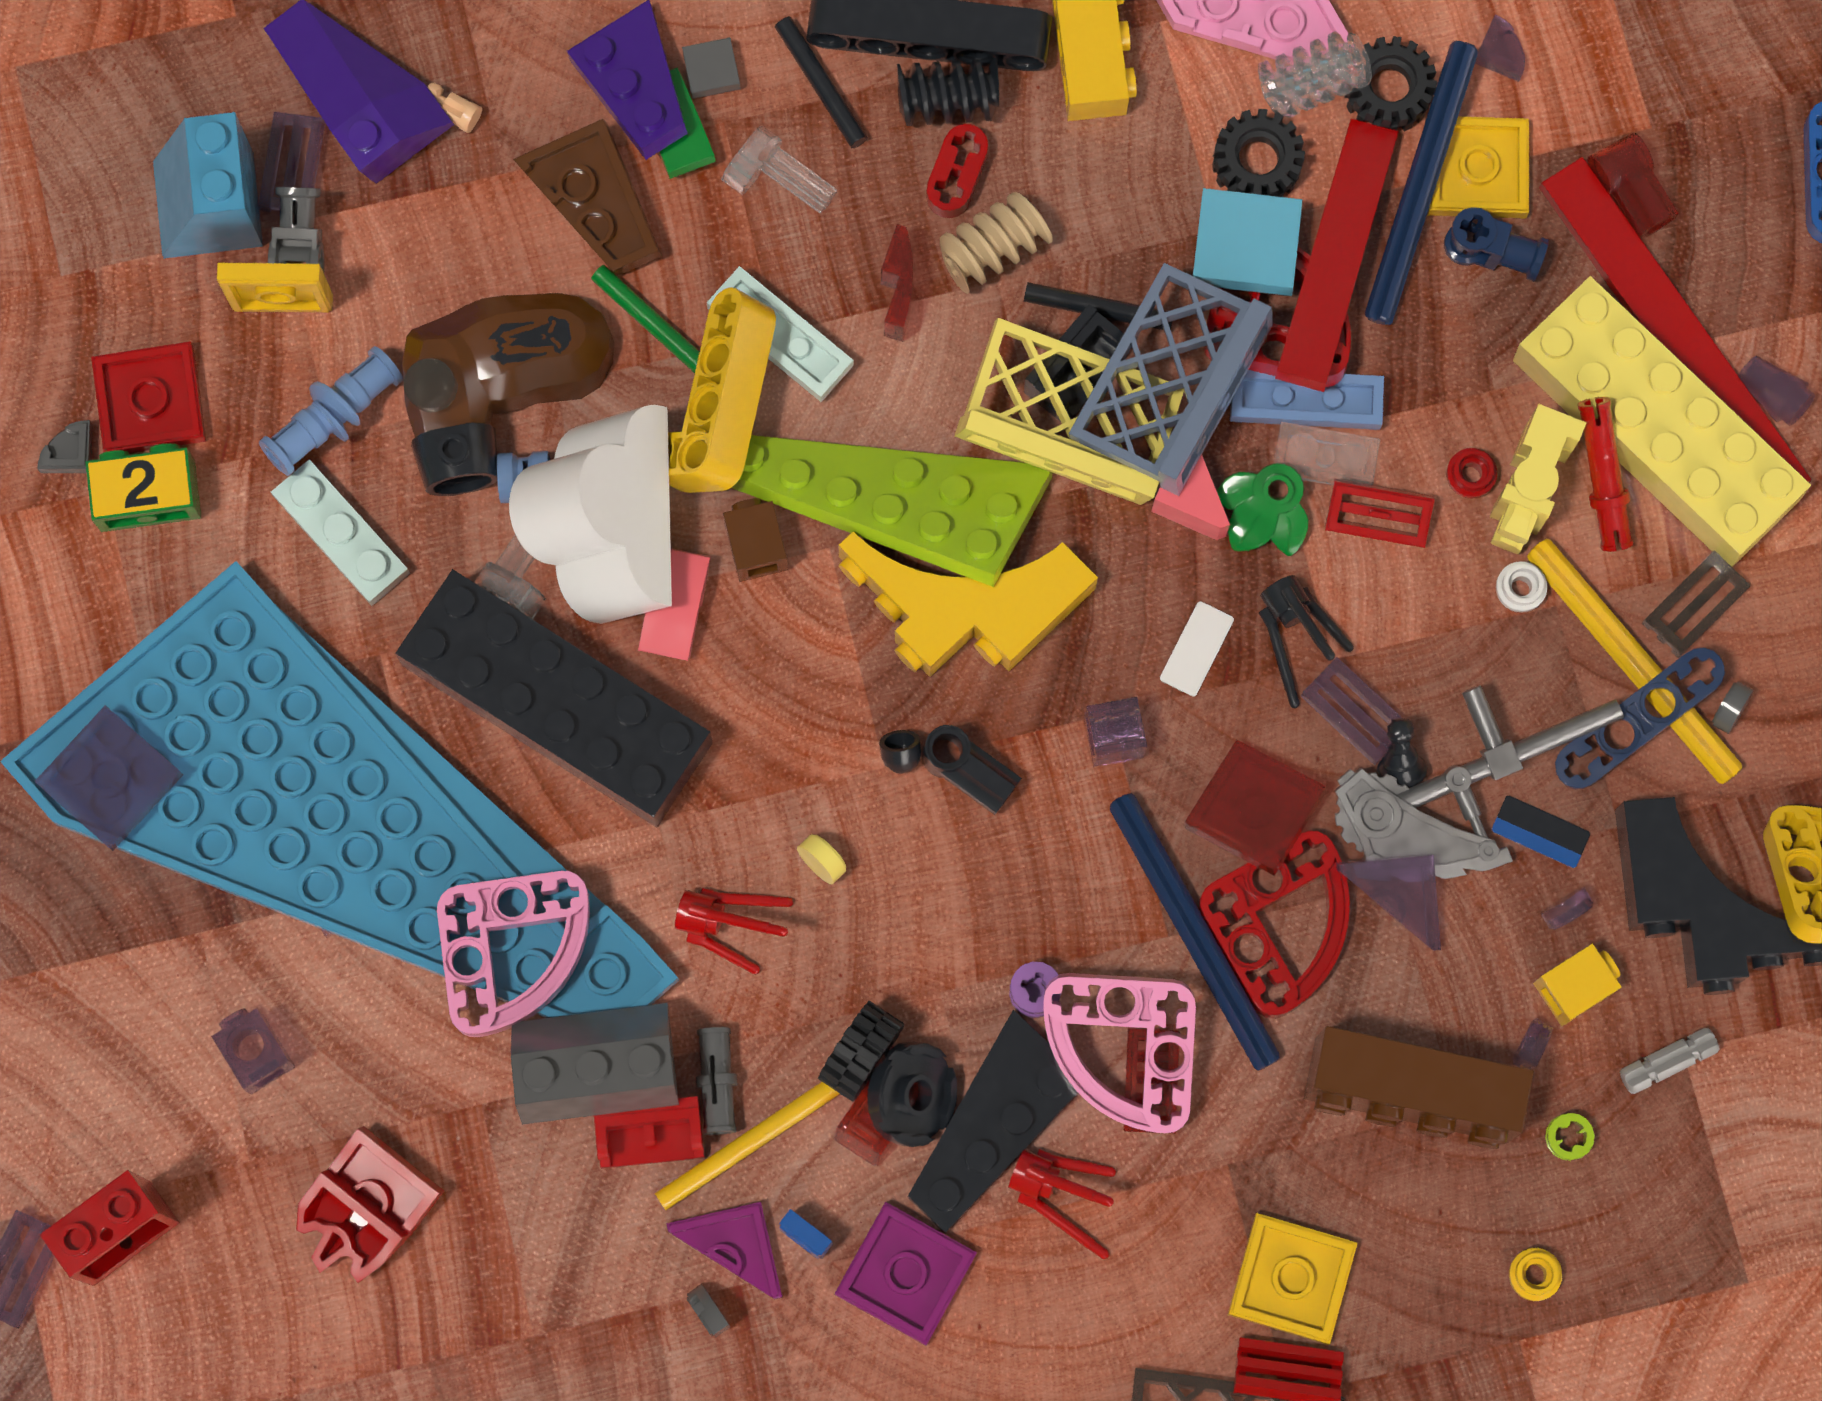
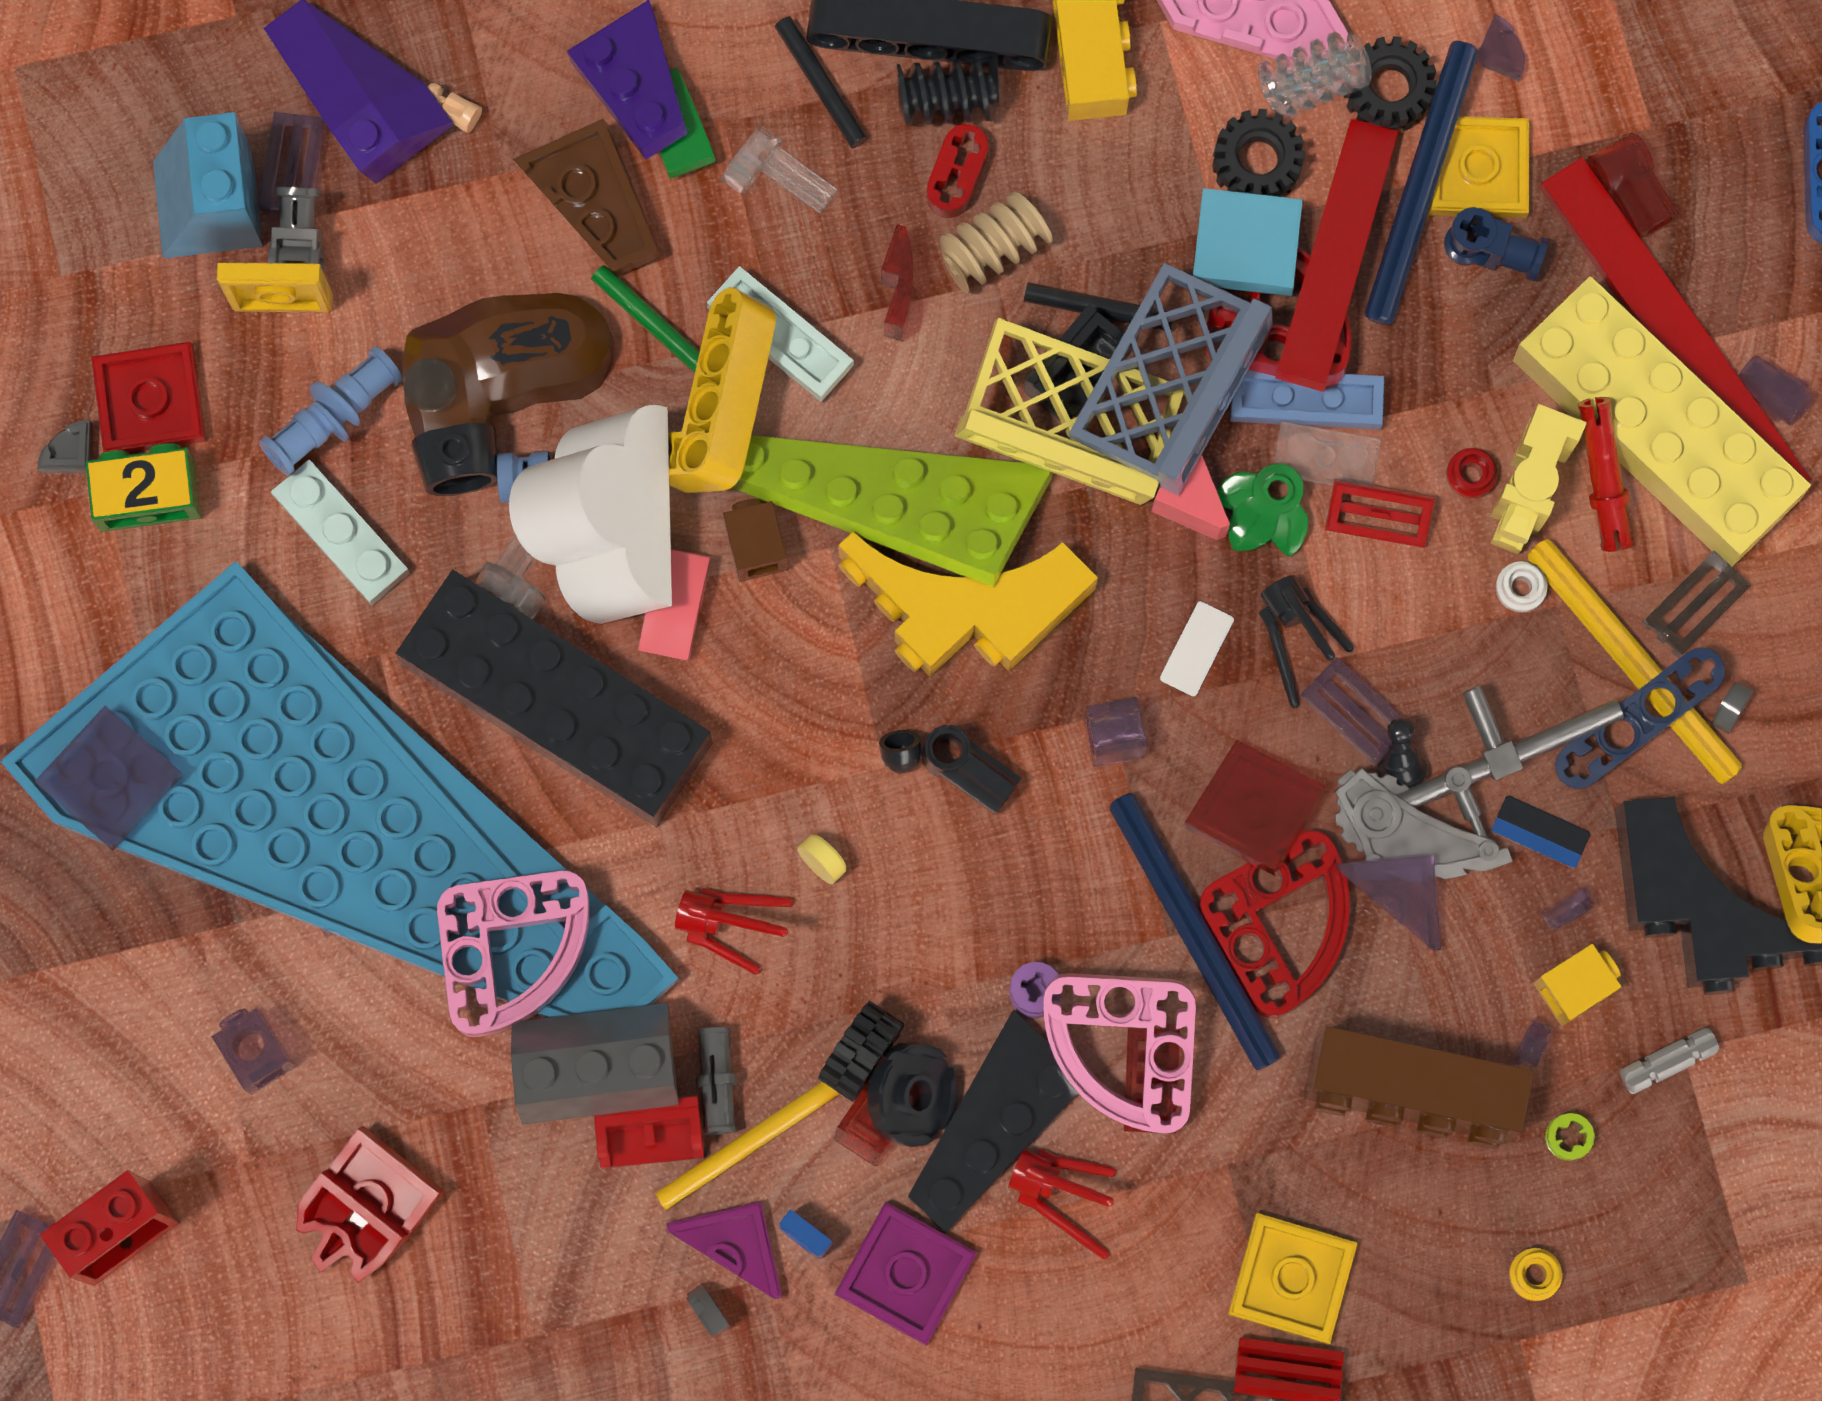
(711, 68): dark grey tile -> none

